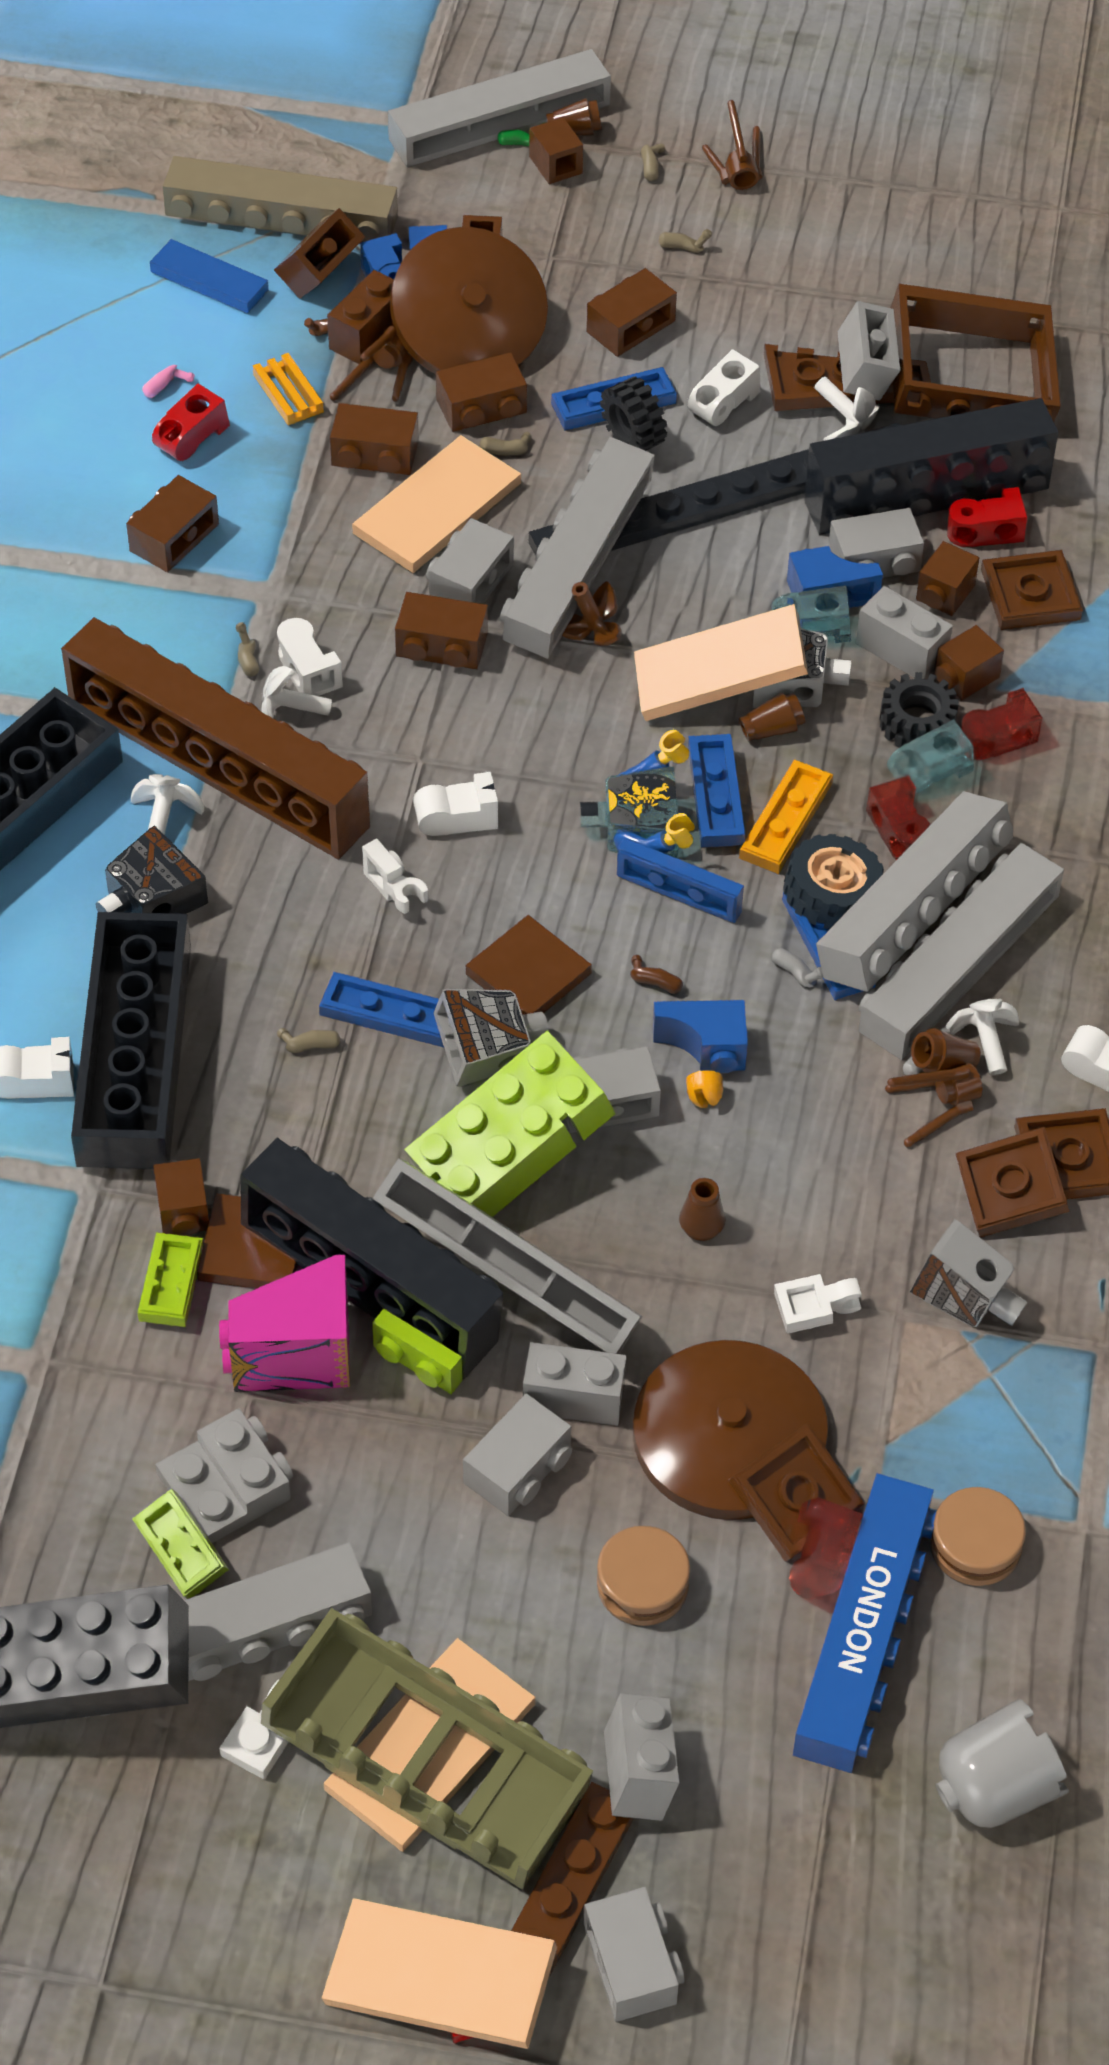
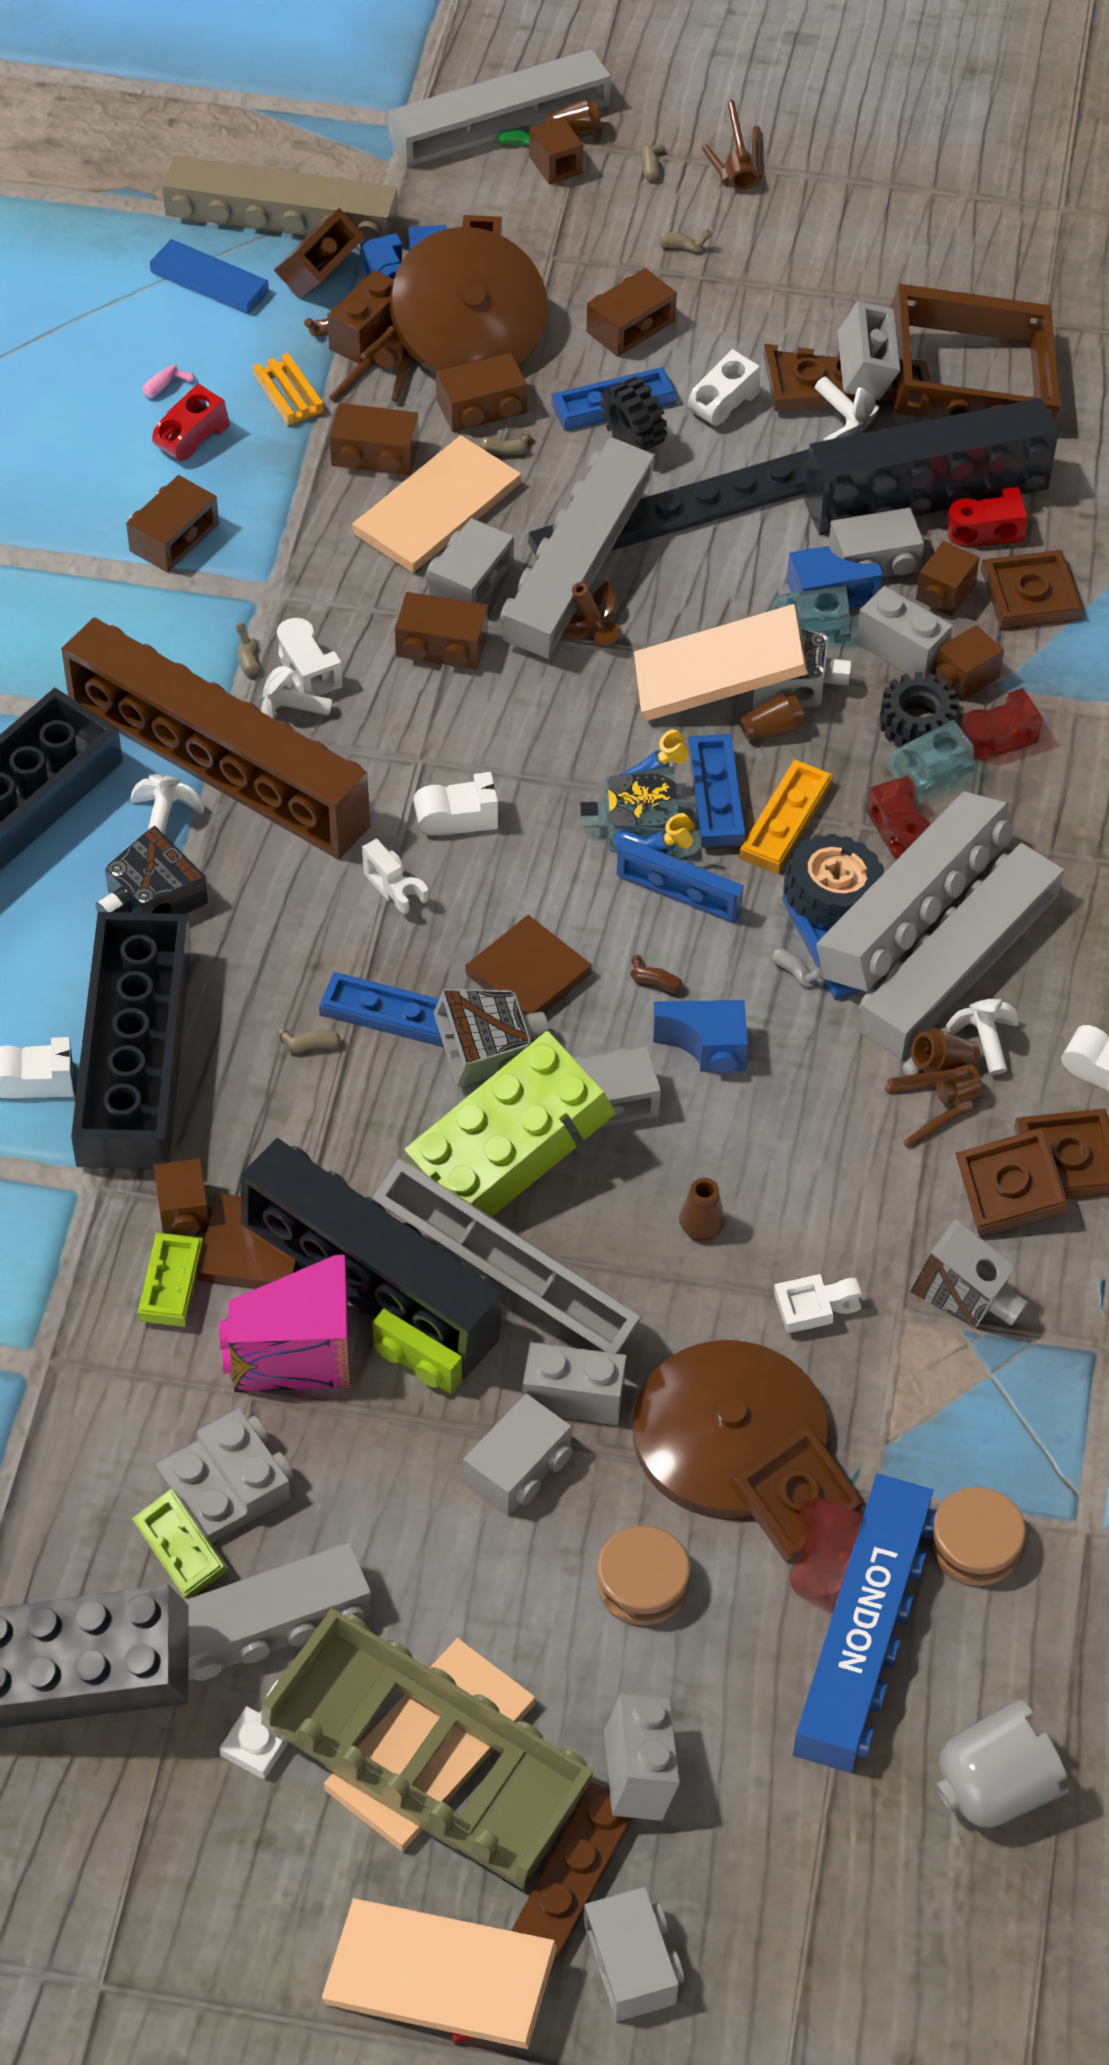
(704, 1088): light orange hinge -> none

